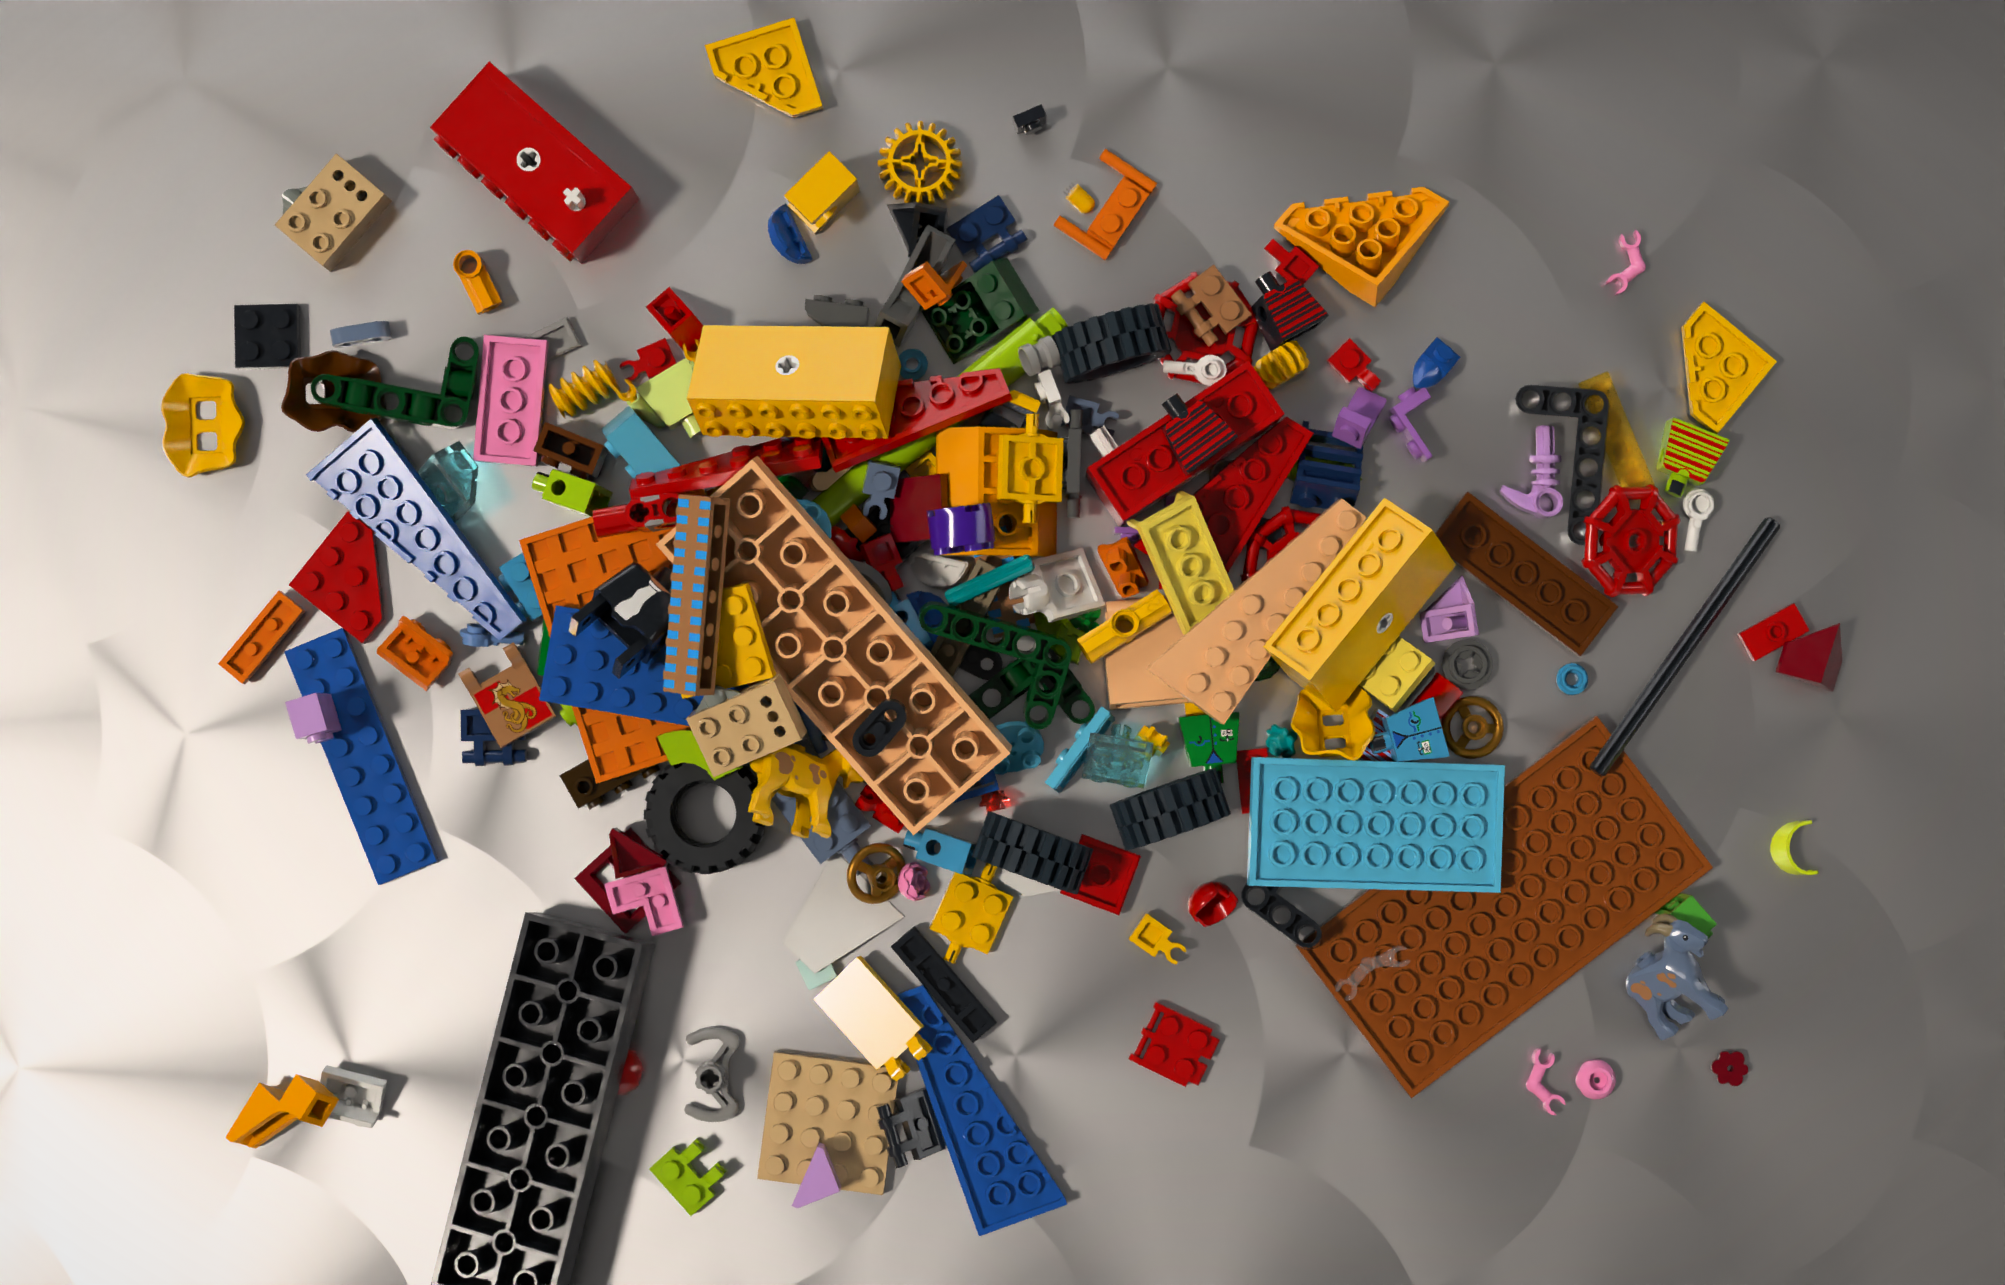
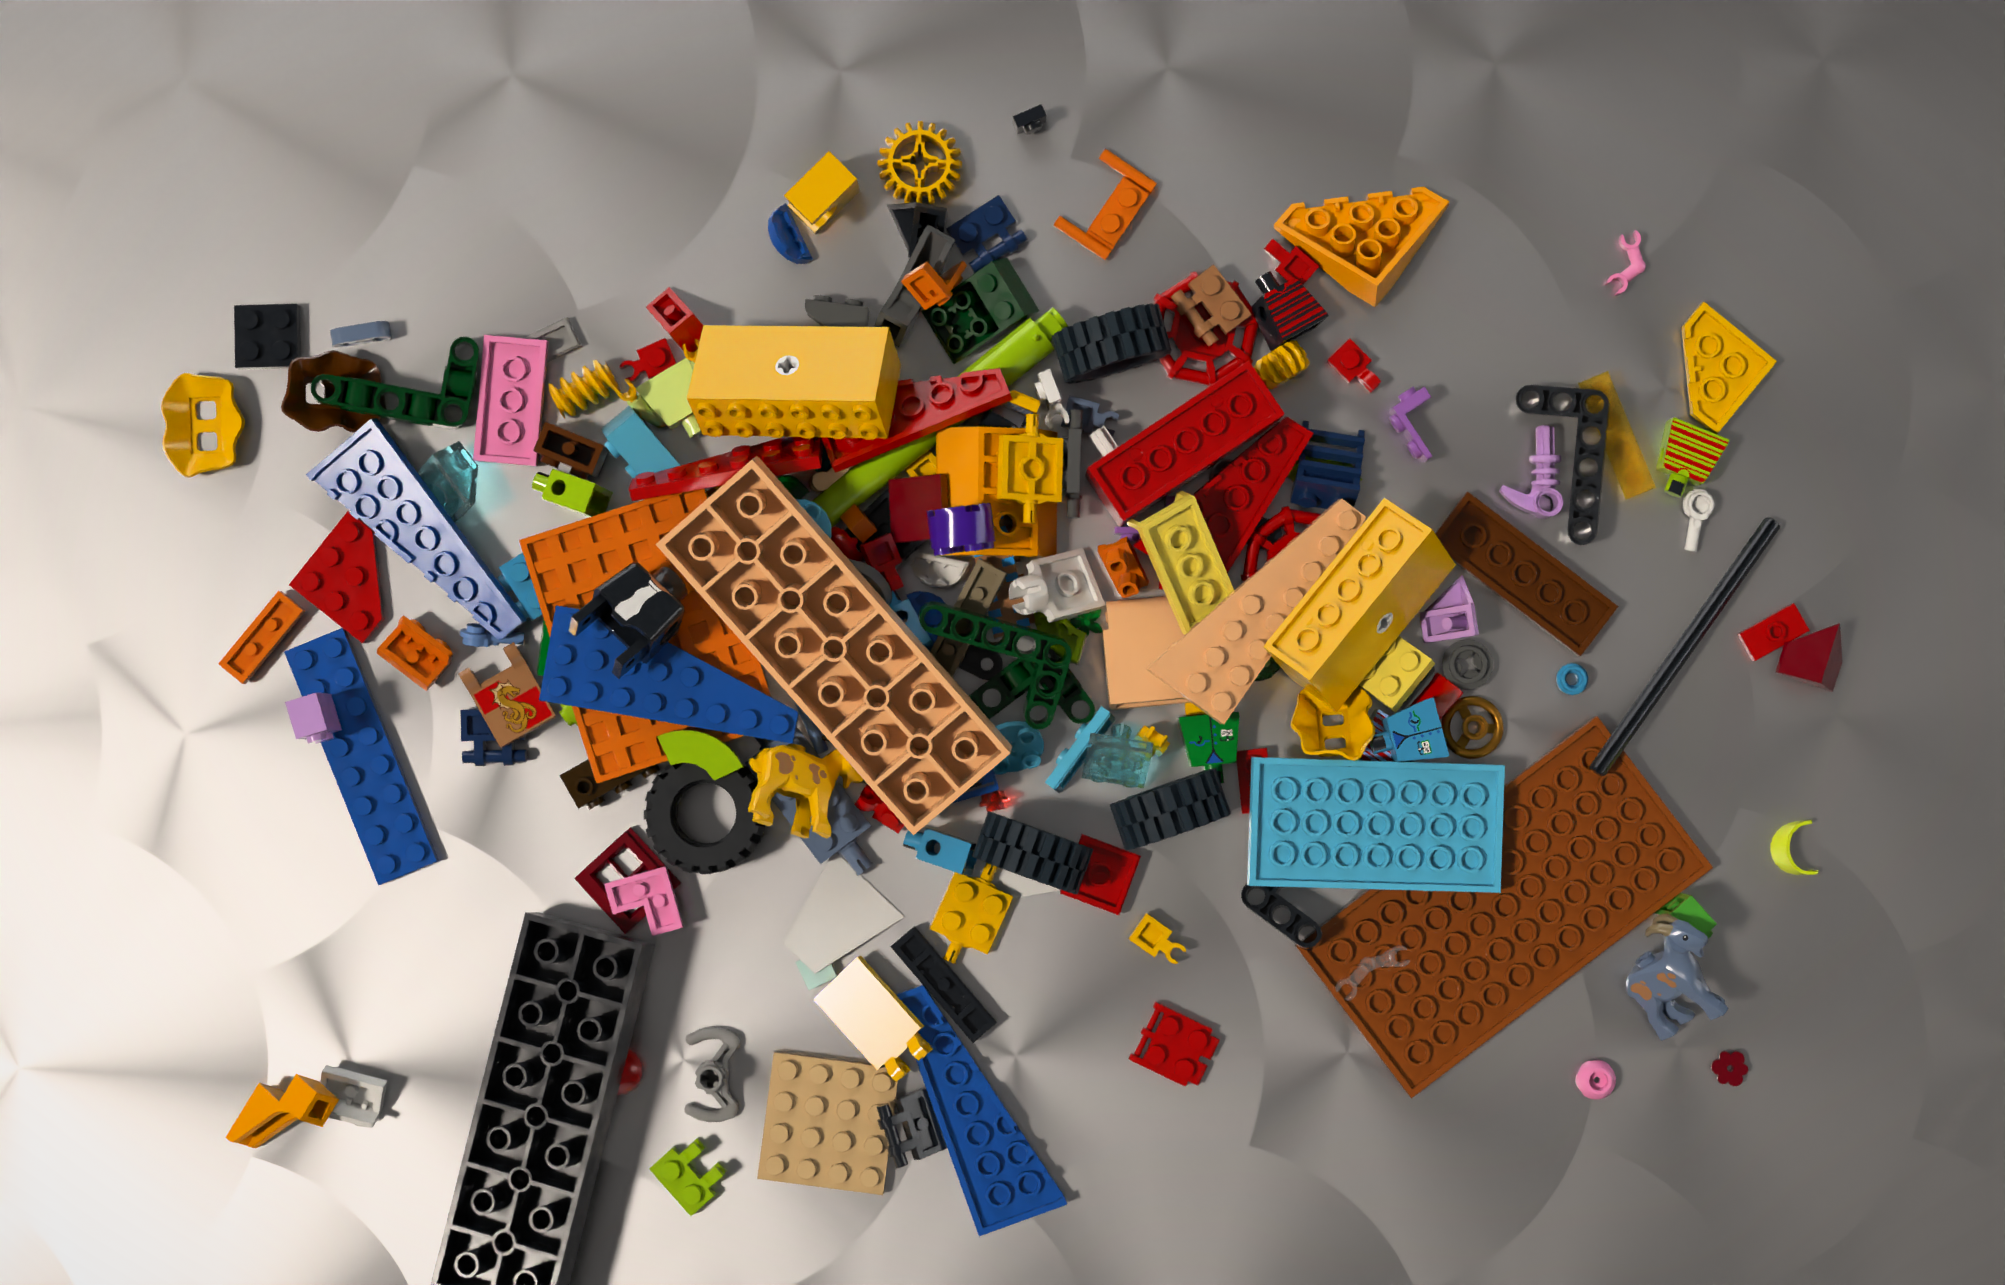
(331, 212): tan piece -> none
(477, 284): light orange piece -> none
(504, 134): red piece -> none
(627, 519): red connector -> none
(632, 855): dark red slope -> none
(696, 595): medium nougat brick -> none
(742, 643): yellow plate -> none
(745, 724): tan piece -> none
(768, 67): yellow plate -> none
(819, 1179): lavender slope -> none
(880, 483): sand blue plate -> none
(880, 727): black plate -> none
(883, 887): pearl gold piece -> none
(913, 881): bright pink plate -> none
(921, 369): dark azure plate -> none
(989, 580): teal axle -> none
(1039, 356): light grey wheel -> none
(1080, 199): yellow piece -> none
(1140, 614): yellow piece -> none
(1195, 433): torso -> none
(1206, 370): white plate -> none
(1211, 903): red hair -> none
(1281, 741): teal plant -> none
(1359, 417): medium lavender bracket -> none
(1434, 364): blue plate -> none
(1534, 1082): bright pink arm -> none
(1616, 538): red plate -> none

